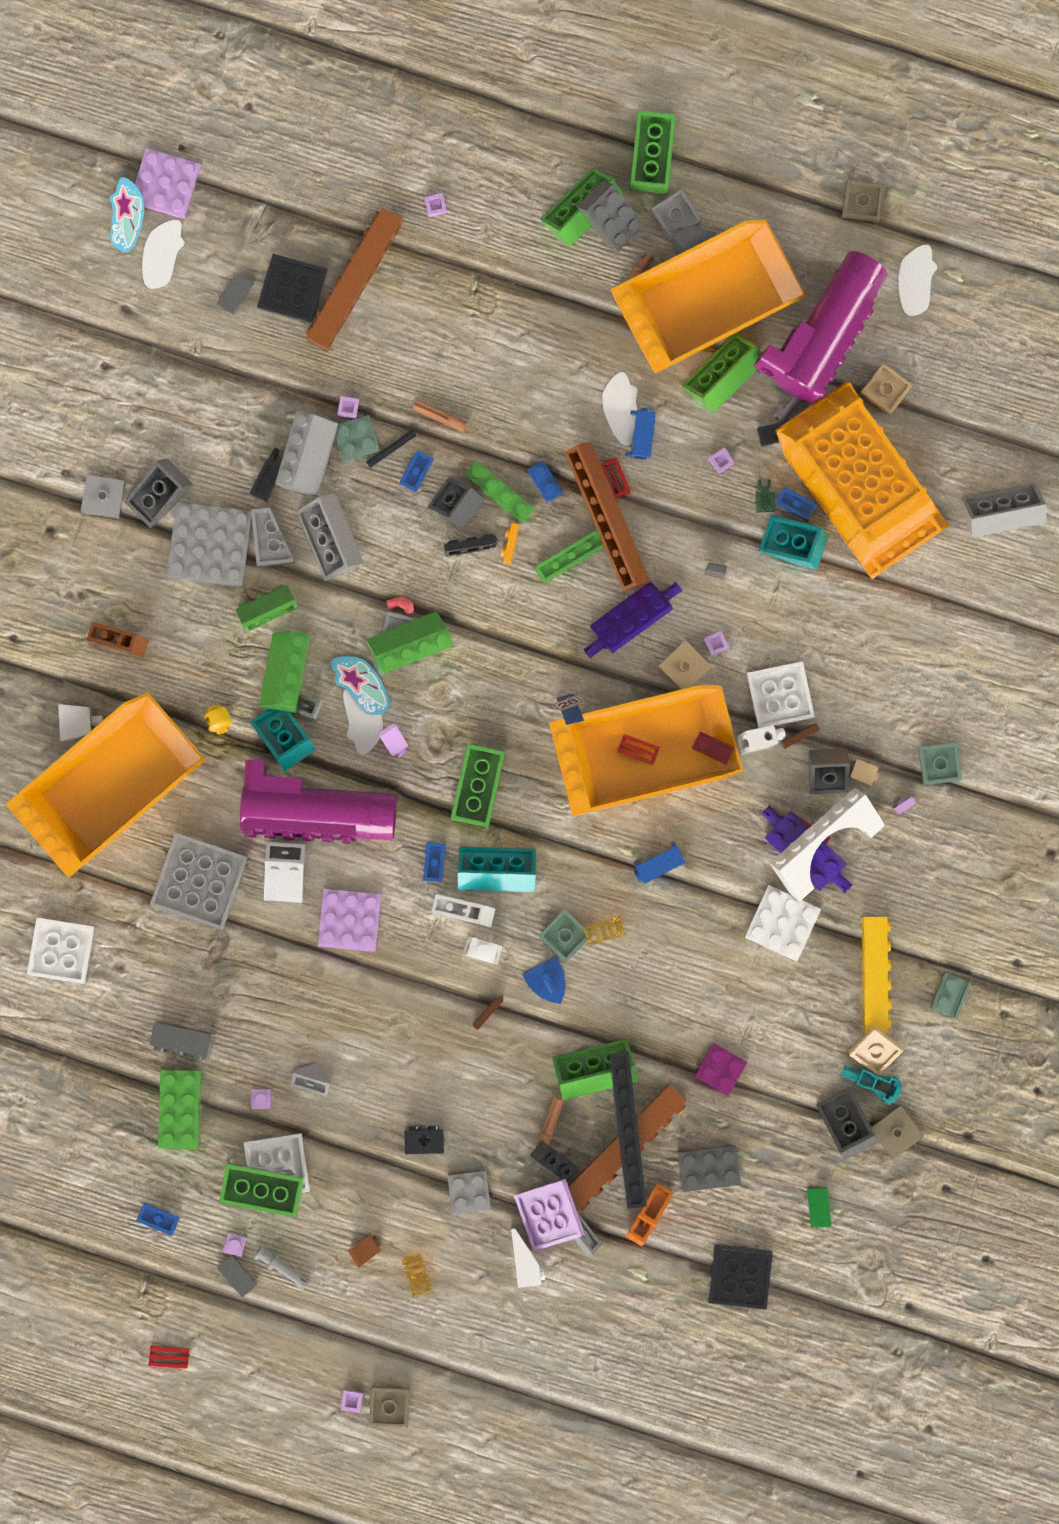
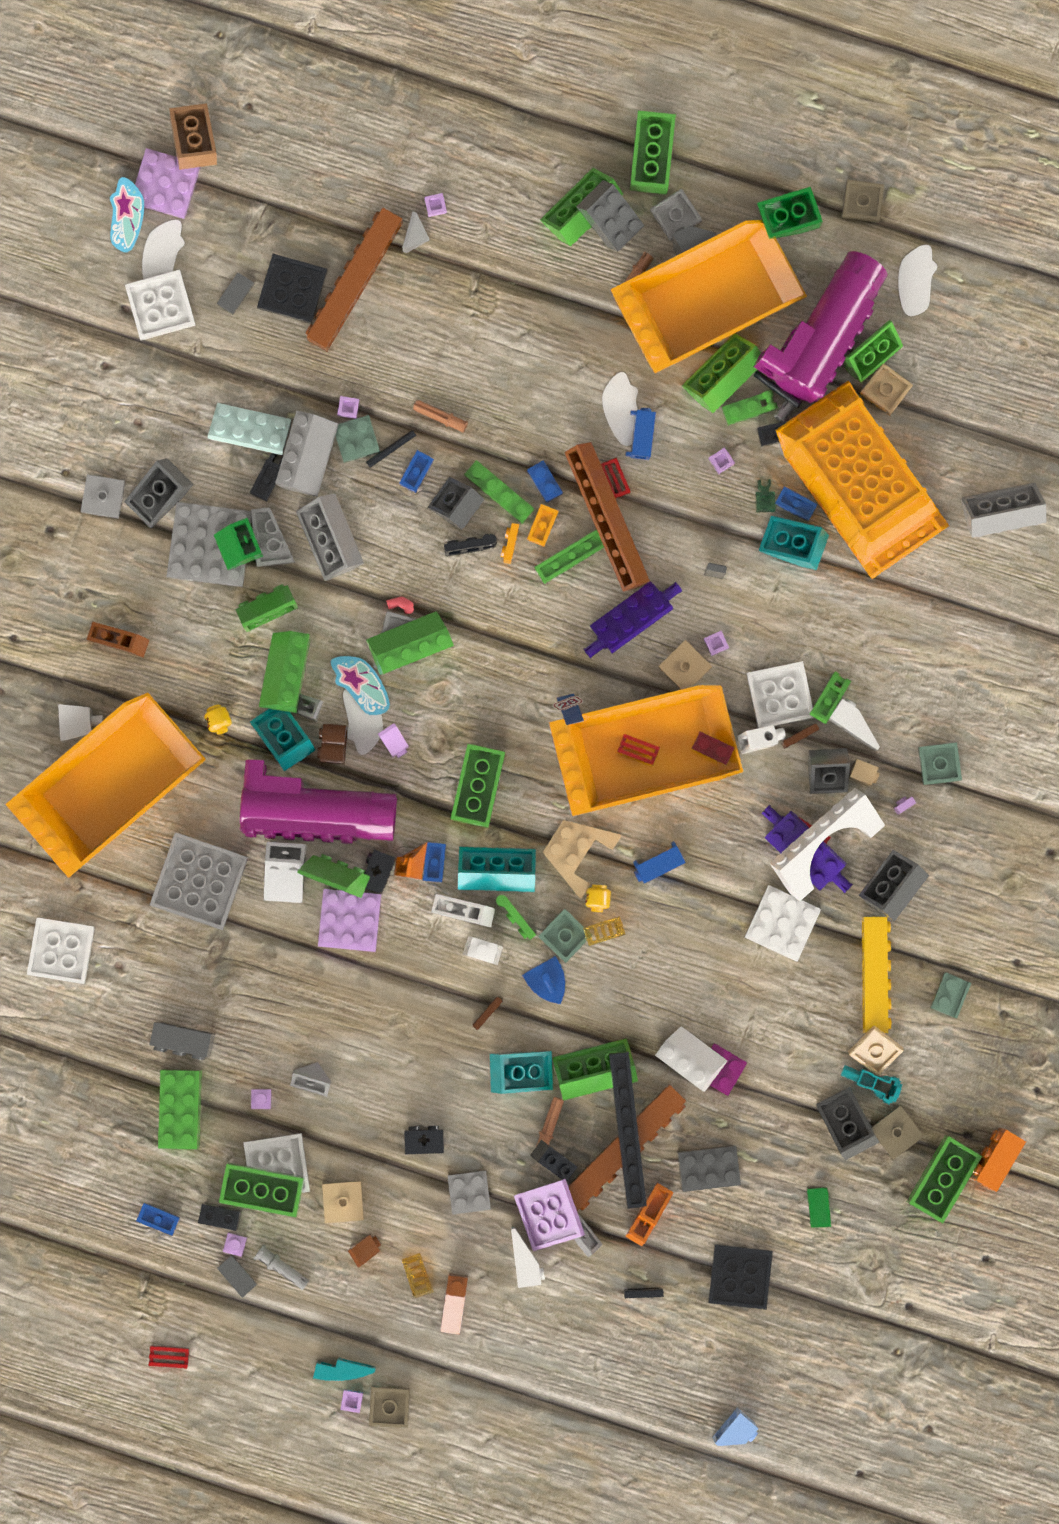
(160, 305): none -> white plate
(193, 136): none -> medium nougat brick
(219, 1216): none -> black brick
(238, 544): none -> green slope
(249, 428): none -> light aqua plate
(333, 744): none -> reddish brown brick
(335, 874): none -> bright green slope
(343, 1202): none -> tan plate
(343, 1370): none -> teal slope
(386, 865): none -> black brick
(411, 863): none -> orange slope
(415, 234): none -> light grey slope
(454, 1303): none -> slope
(514, 916): none -> bright green plate
(521, 1072): none -> teal slope
(542, 525): none -> light orange plate
(570, 846): none -> tan wing
(598, 898): none -> yellow head
(643, 1292): none -> black tile
(691, 1058): none -> white slope
(736, 1430): none -> light blue slope
(749, 408): none -> bright green plate
(772, 385): none -> black bar
(790, 214): none -> green slope
(829, 698): none -> bright green plate
(852, 722): none -> white slope
(873, 352): none -> bright green slope
(893, 885): none -> dark grey brick
(944, 1179): none -> bright green brick
(997, 1159): none -> orange brick

